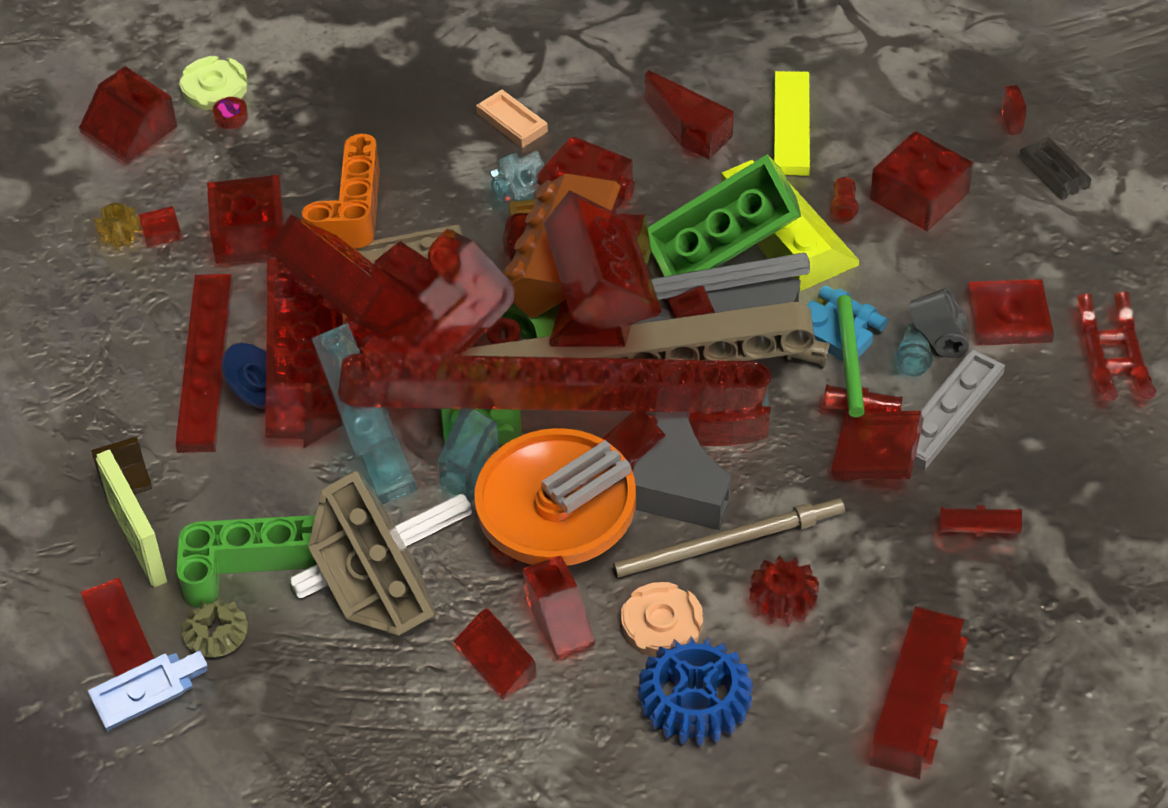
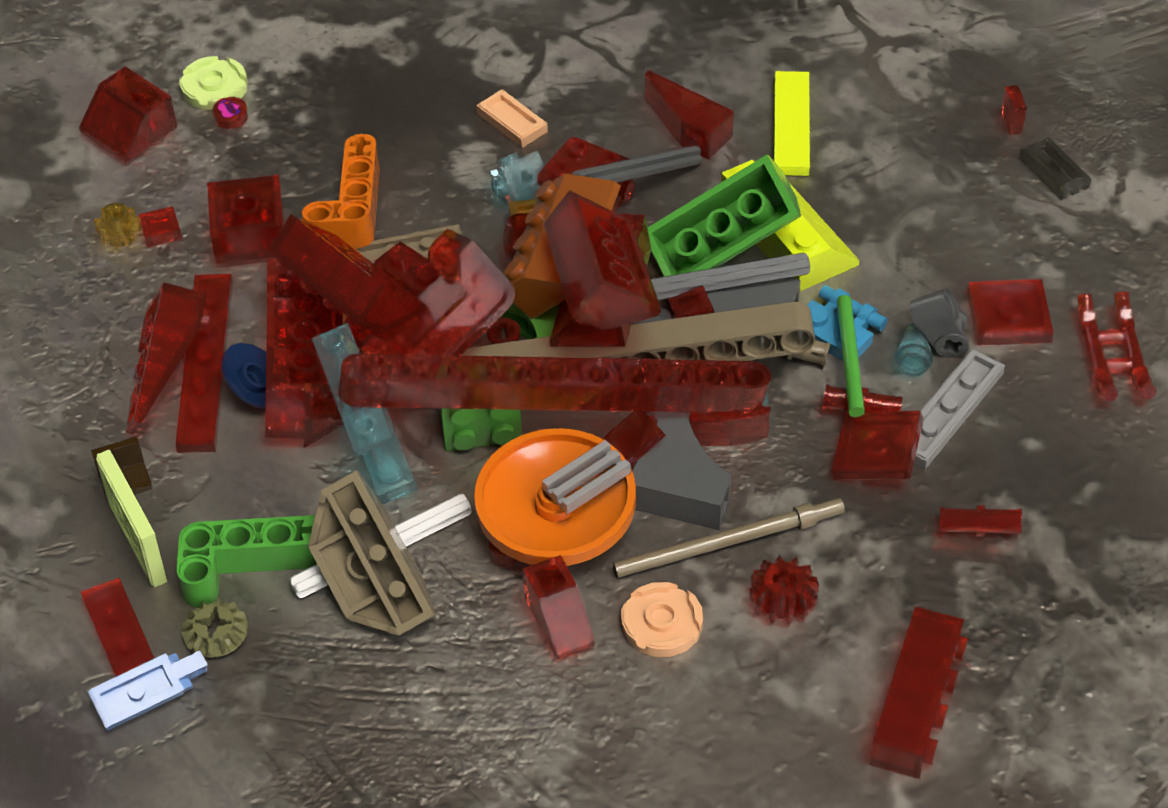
(165, 336): none -> clear red wedge
(466, 452): clear light blue slope -> none
(496, 654): clear red slope -> none
(644, 165): none -> dark grey axle
(694, 704): blue gear -> none
(844, 205): clear red pin -> none
(921, 180): clear red brick -> none

